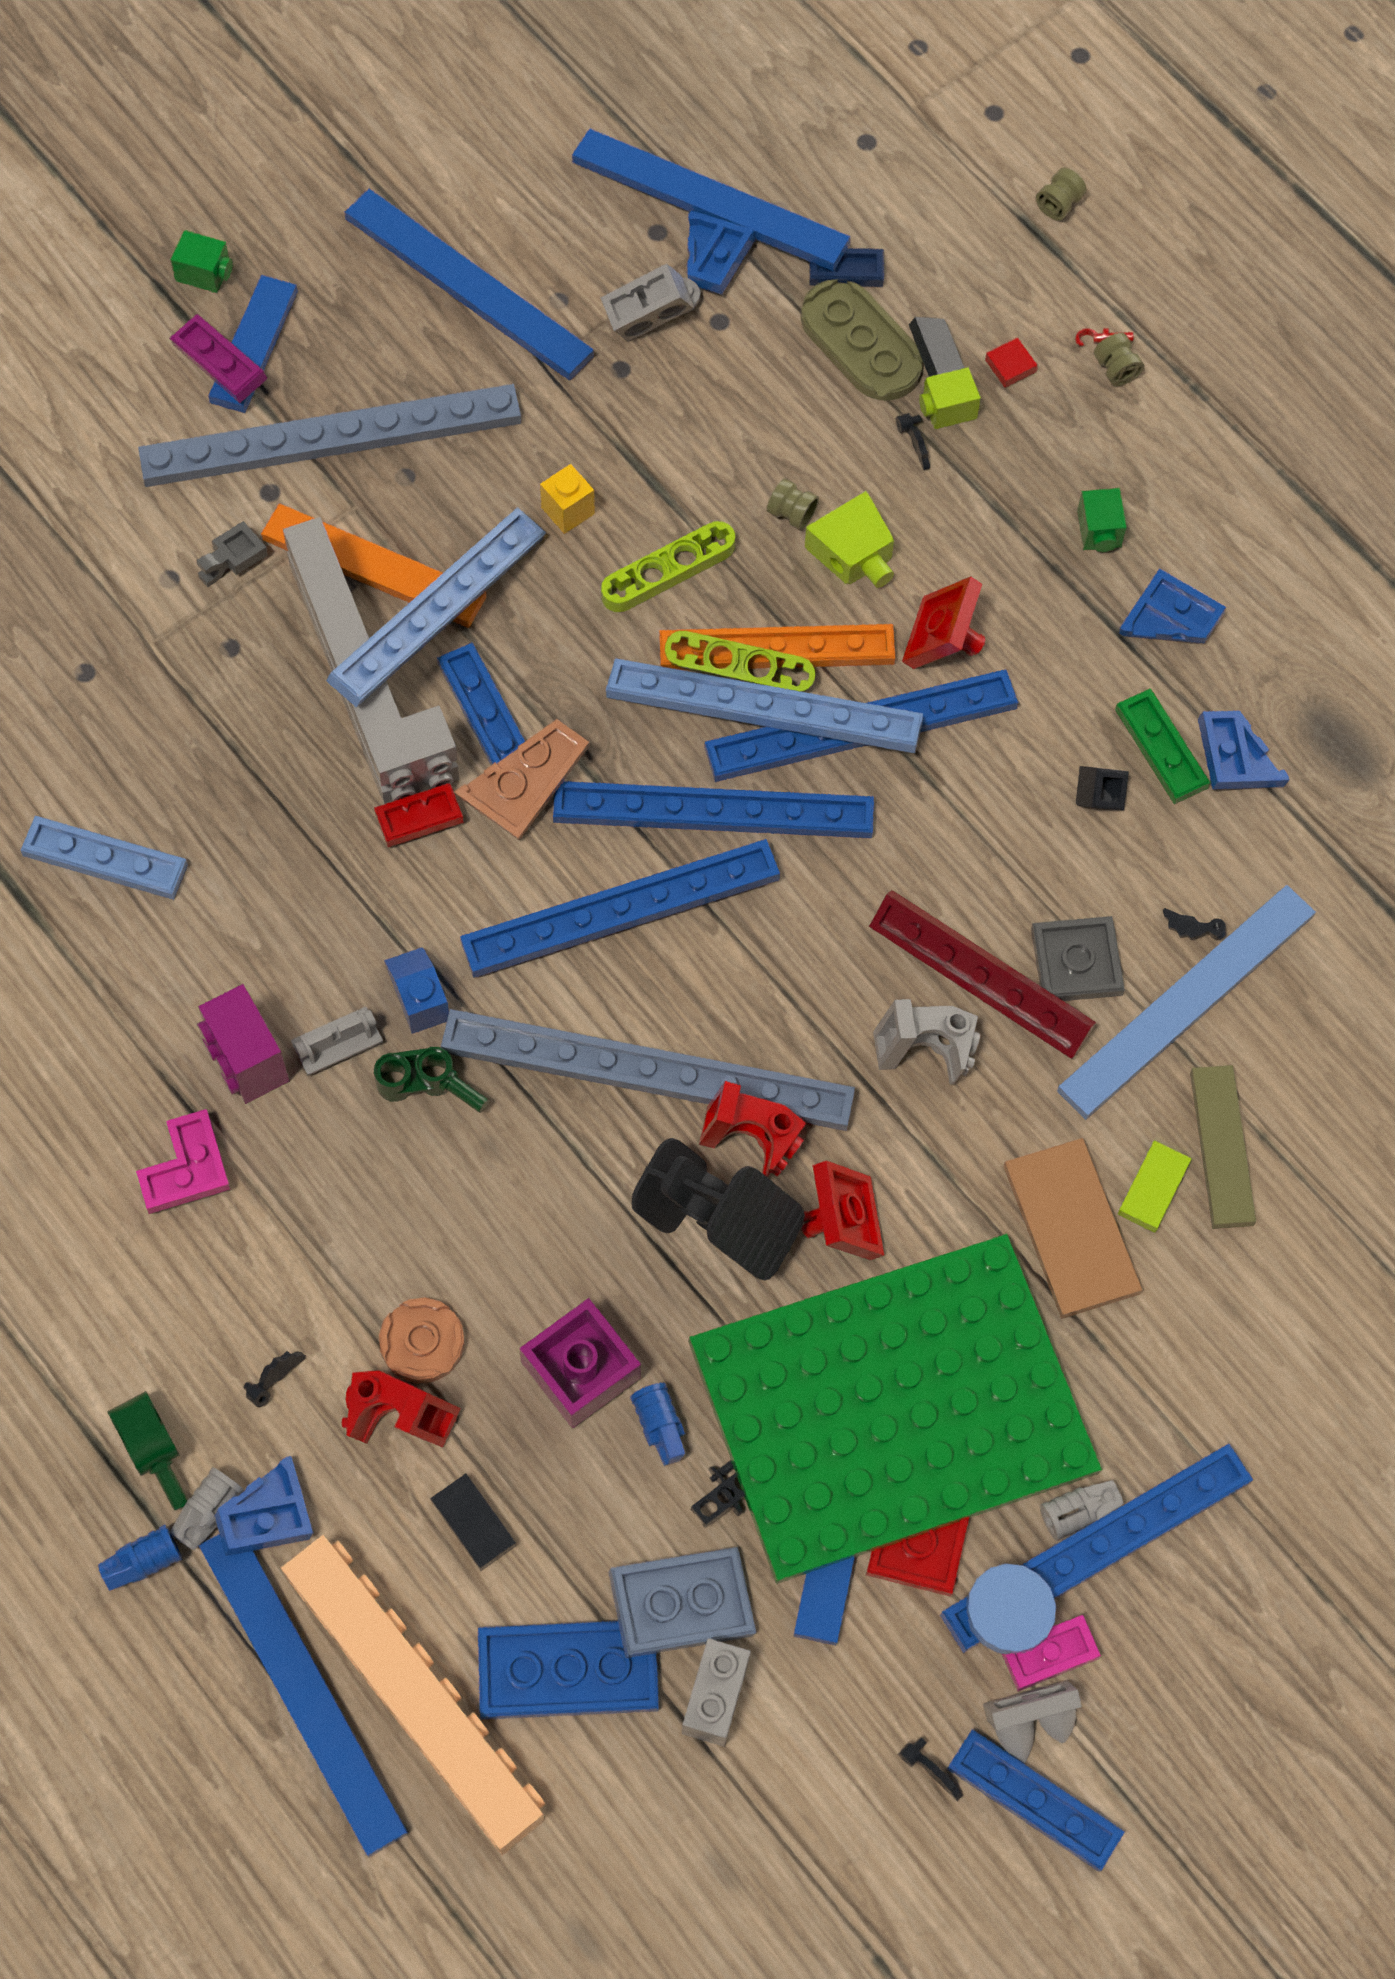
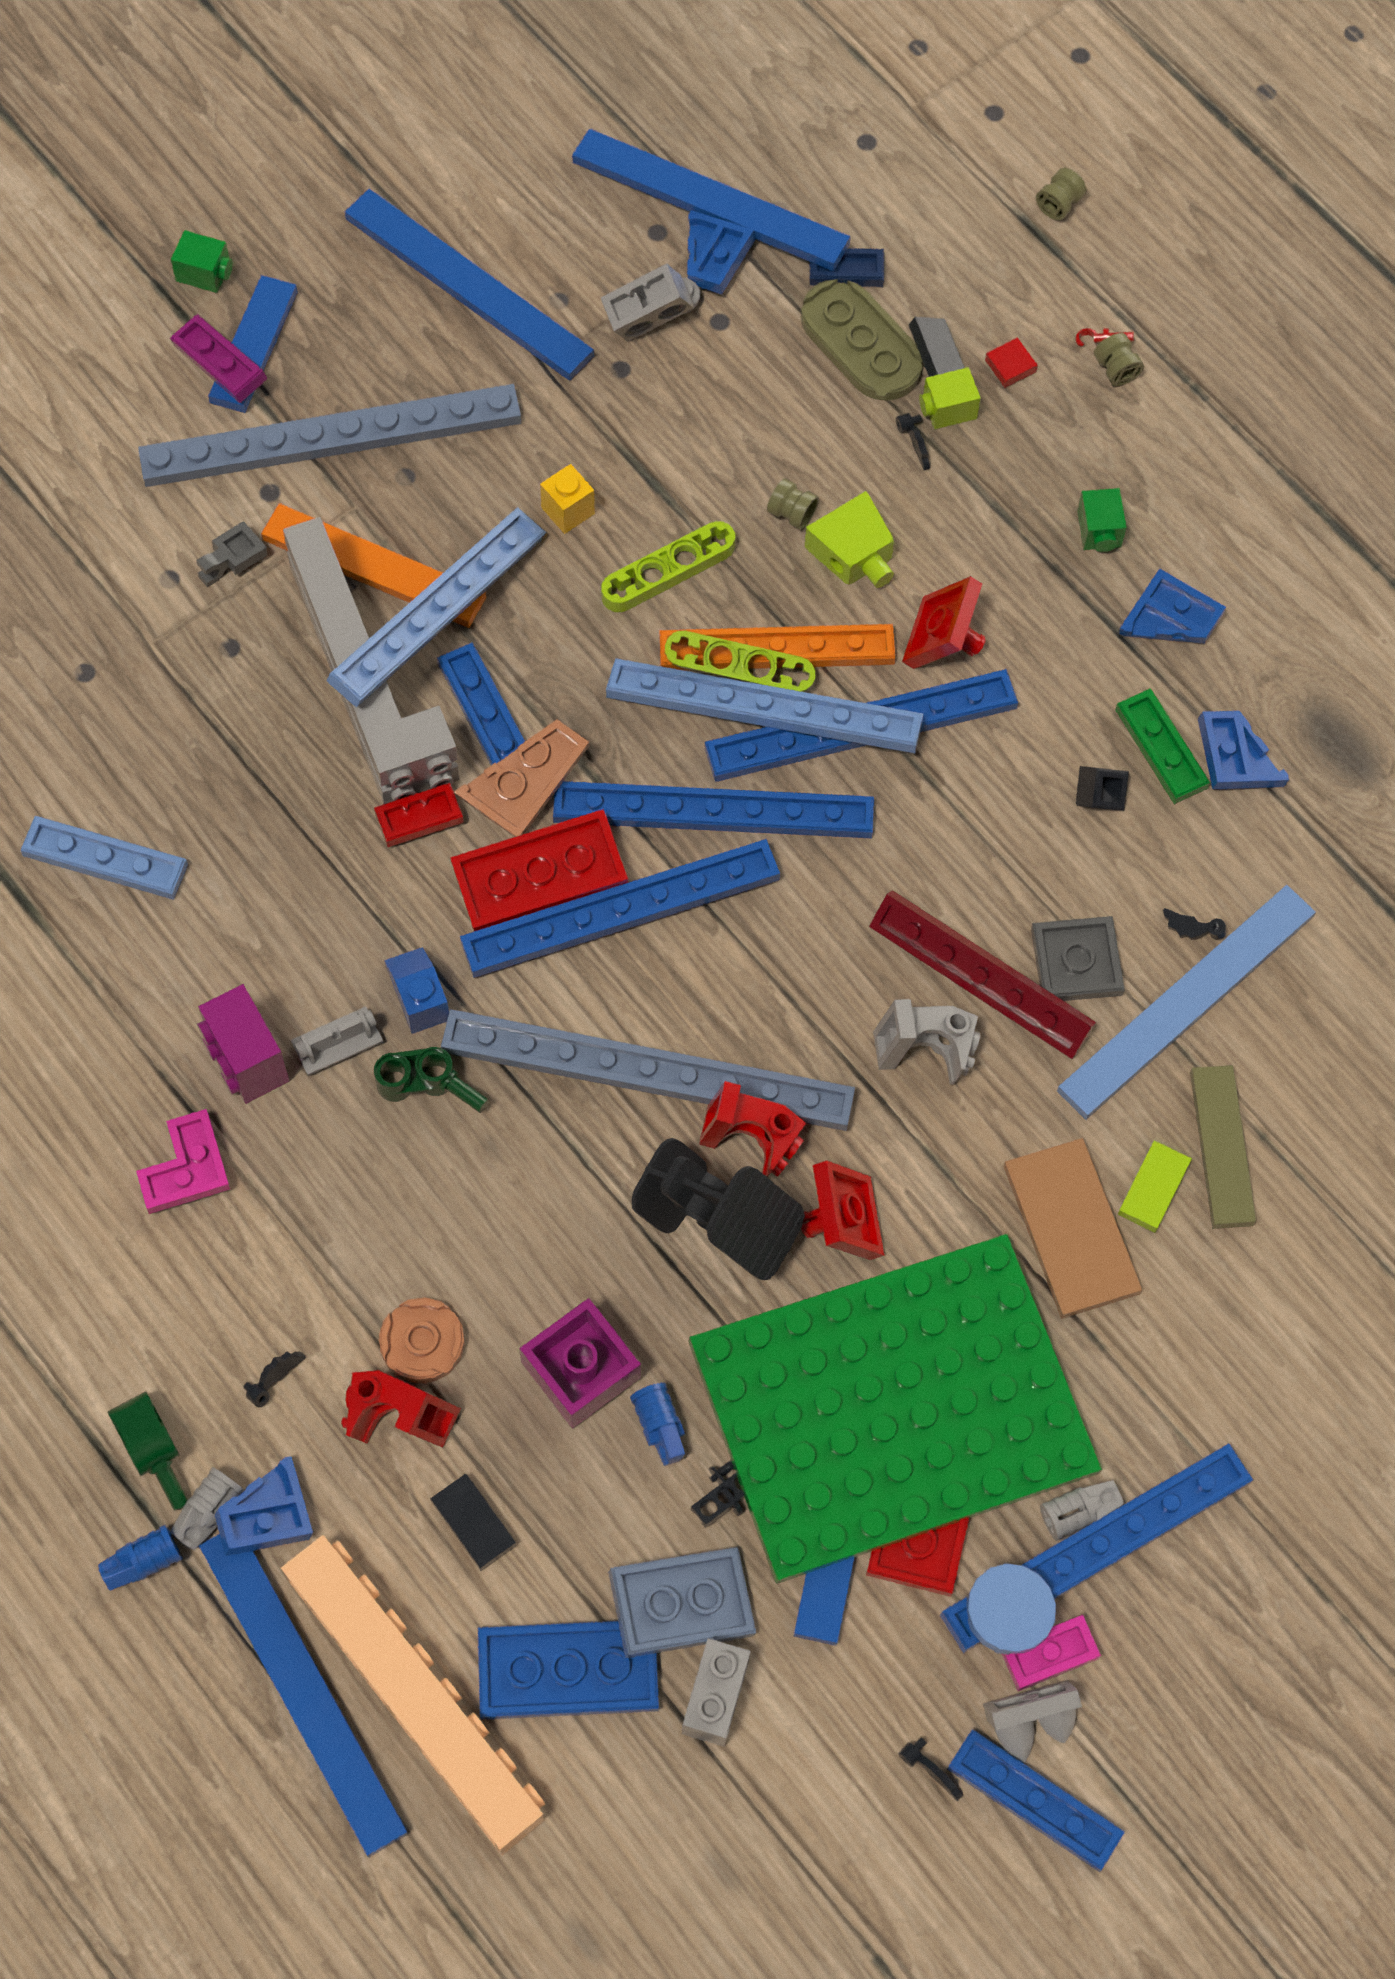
(539, 870): none -> red plate

